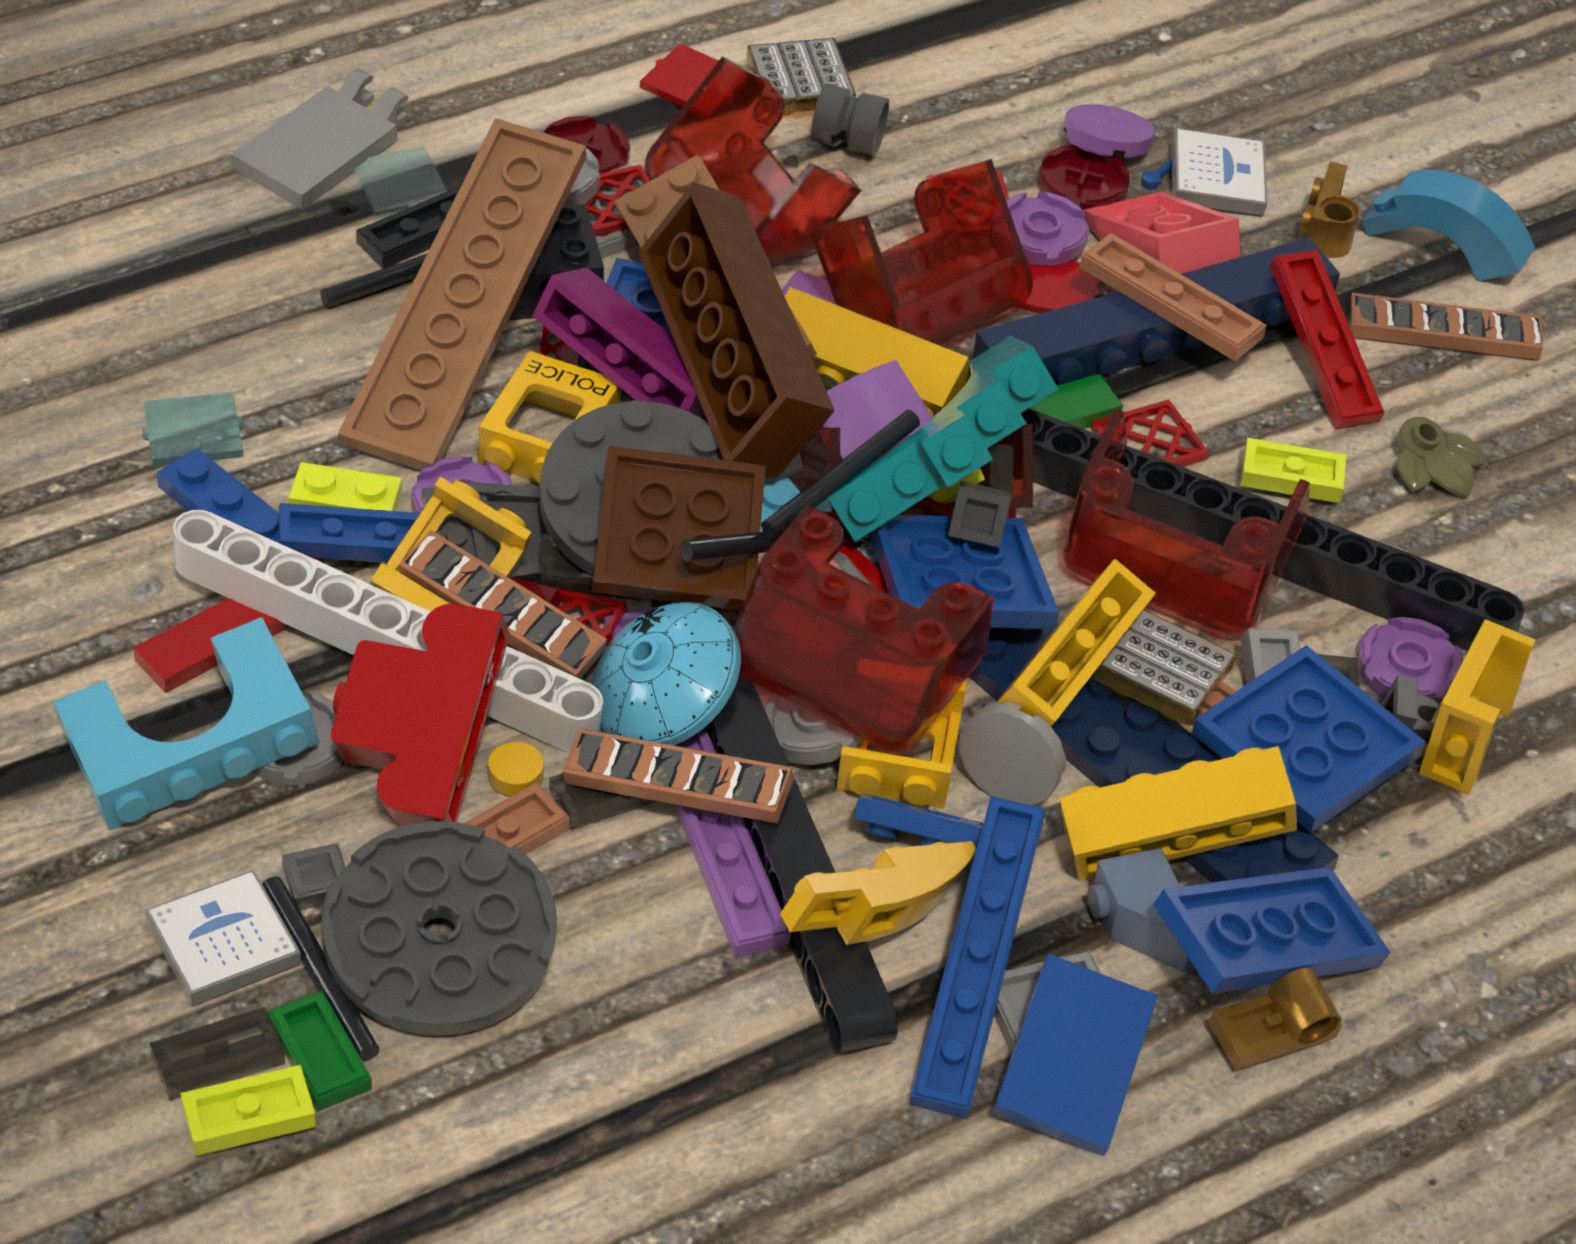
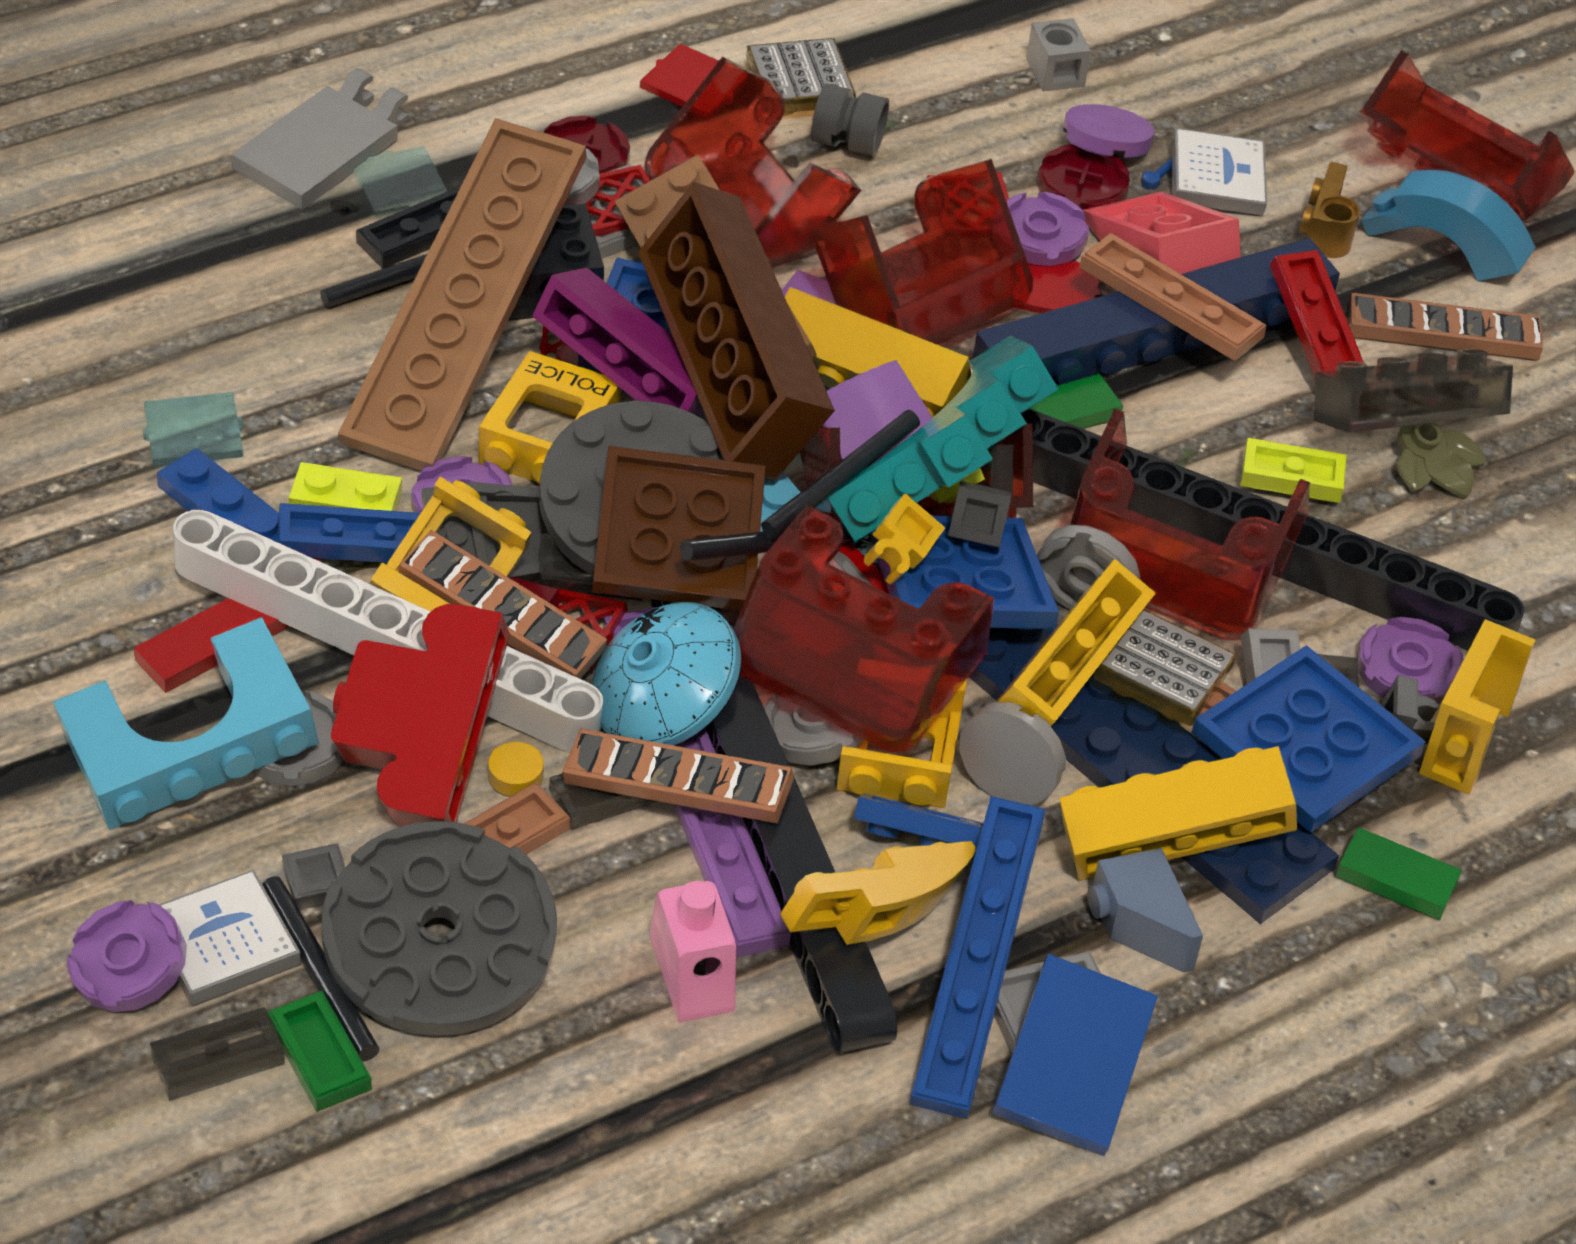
(126, 956): none -> medium lavender tile
(248, 1110): neon yellow plate -> none
(692, 929): none -> bright pink torso
(904, 537): none -> yellow plate
(1058, 54): none -> light grey brick
(1076, 558): none -> light grey tile
(1183, 429): red window -> none
(1269, 926): blue plate -> none
(1277, 1023): pearl gold plate -> none
(1398, 873): none -> green tile
(1412, 392): none -> clear smoke brick
(1453, 138): none -> clear red windscreen

